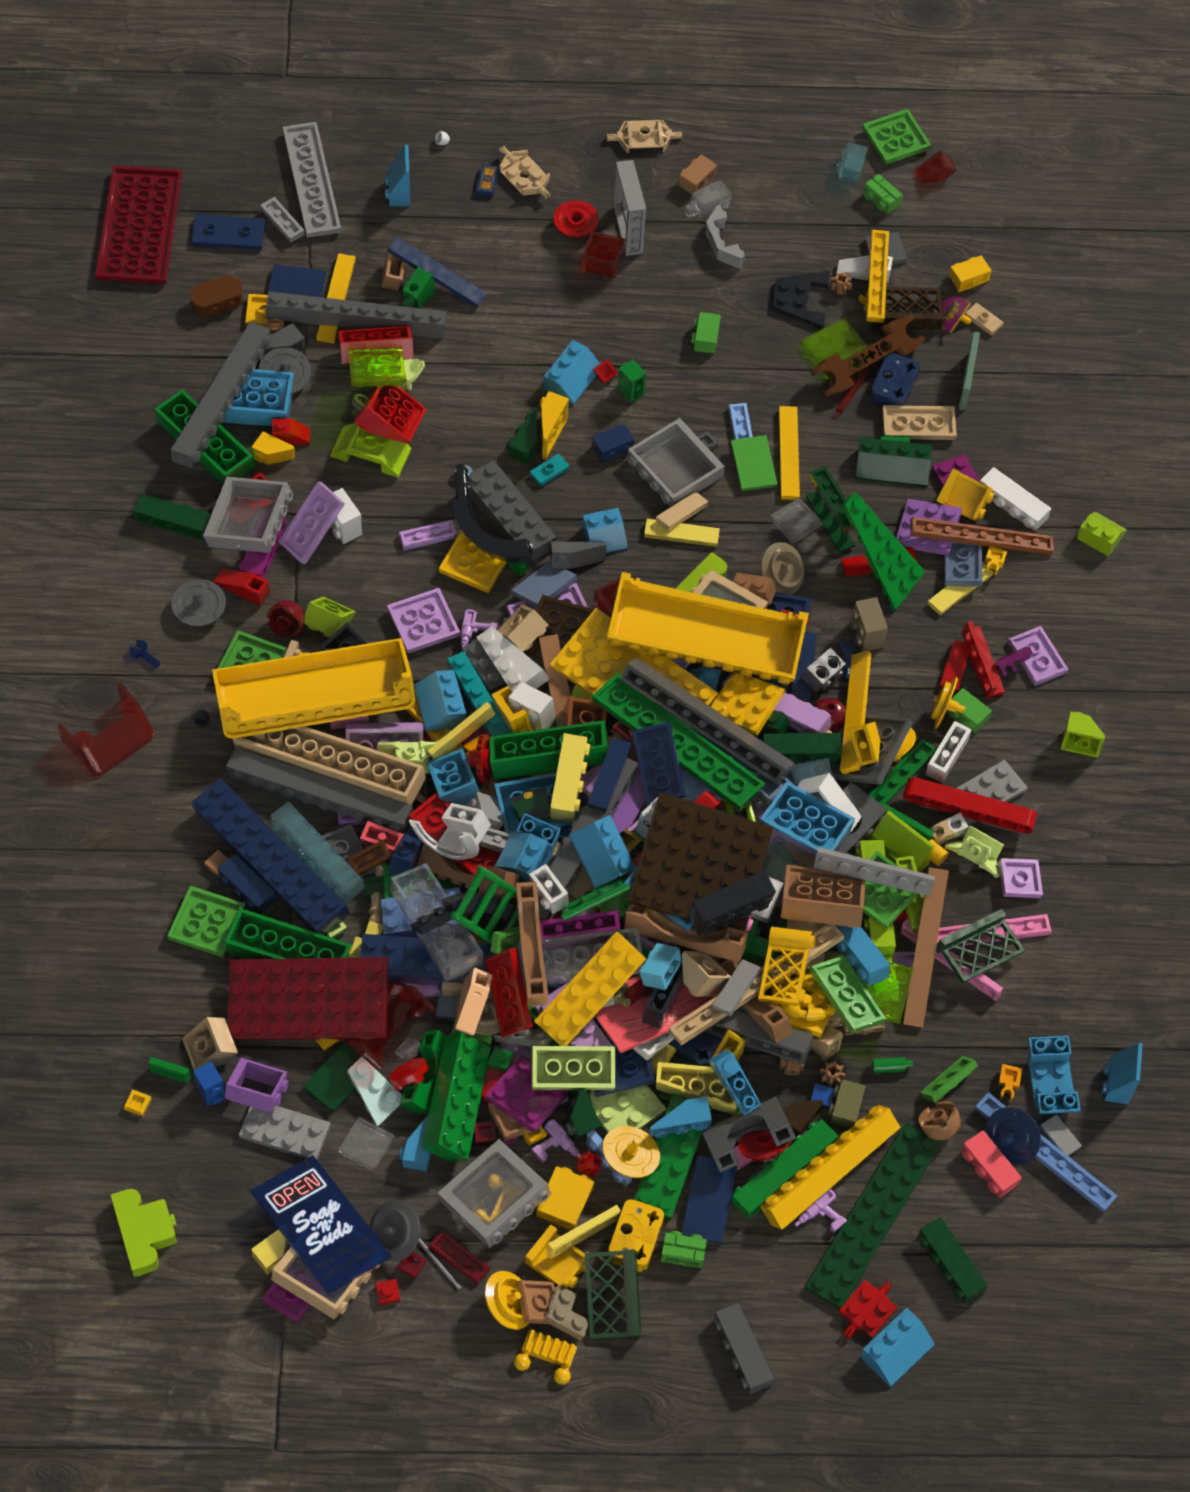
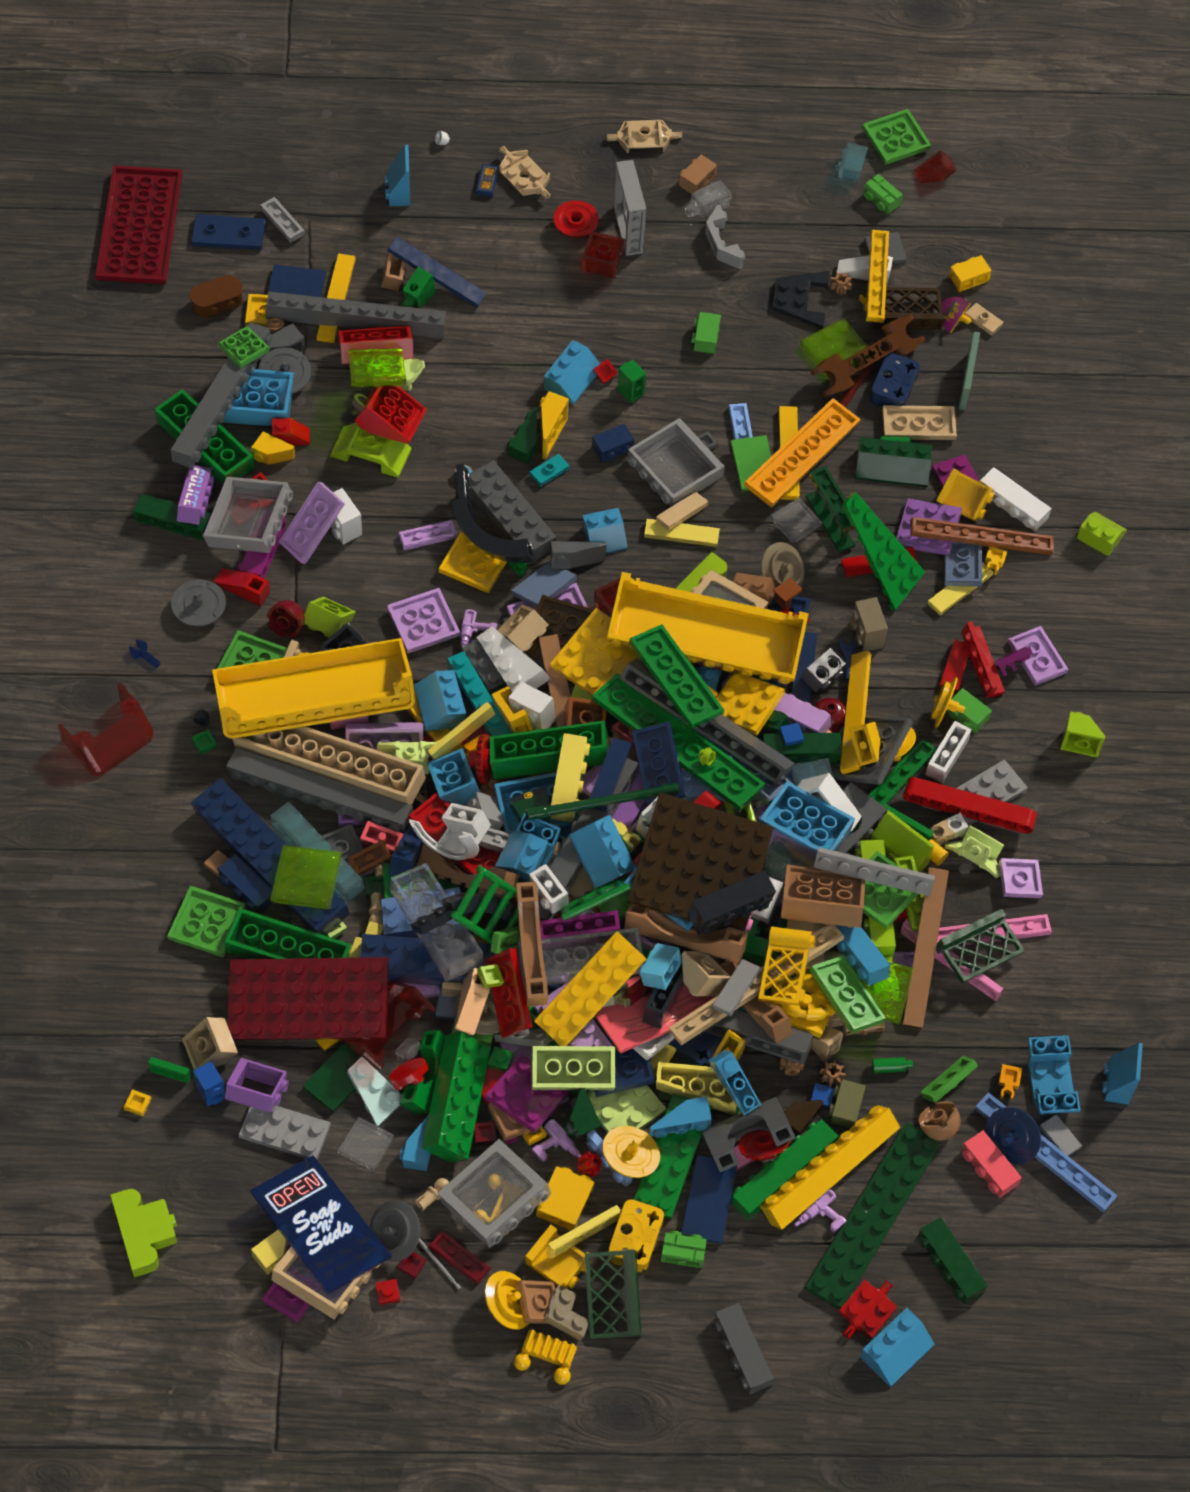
(195, 495): none -> medium lavender brick
(204, 741): none -> green tile
(243, 347): none -> bright green tile
(306, 877): none -> clear neon green plate
(311, 179): light grey plate -> none
(431, 1194): none -> tan pin
(490, 976): none -> lime plate
(543, 811): none -> dark green piece
(627, 838): none -> light yellow plate
(676, 676): none -> green plate
(707, 756): none -> lime plate
(785, 592): none -> dark orange panel
(791, 734): none -> blue tile
(802, 452): none -> light orange plate

